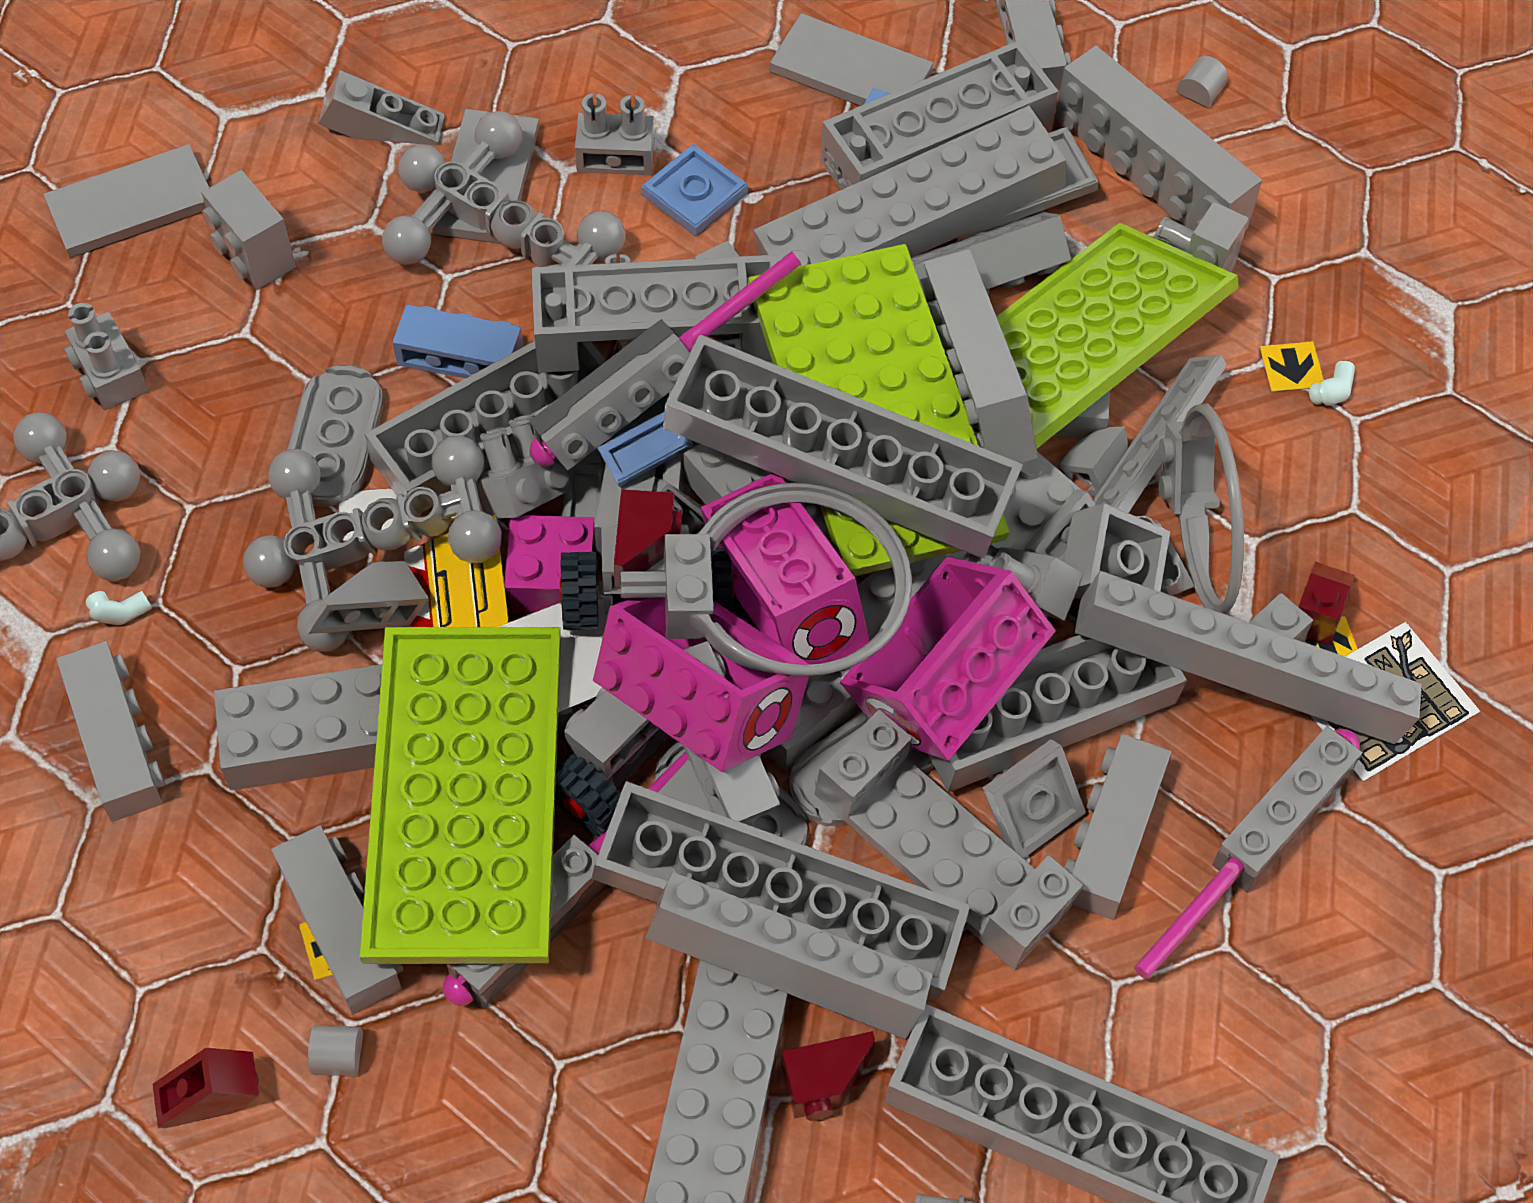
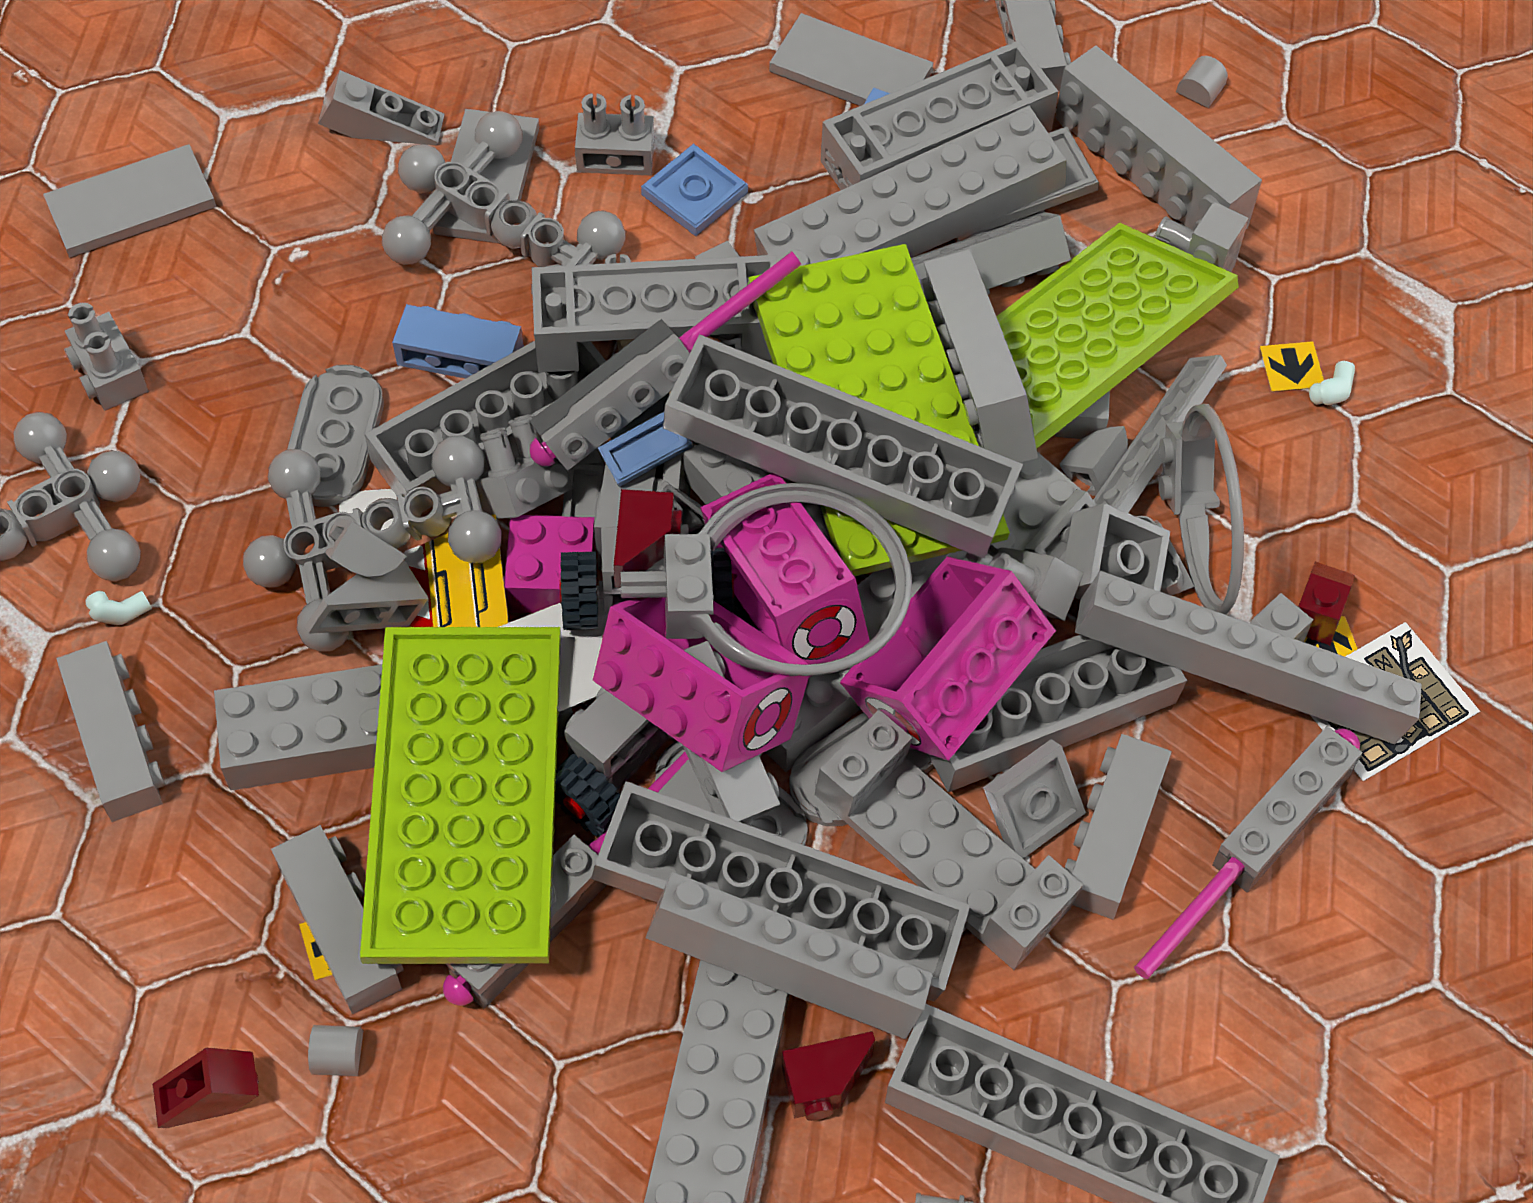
(247, 230): light grey brick -> none
(361, 550): none -> light grey brick

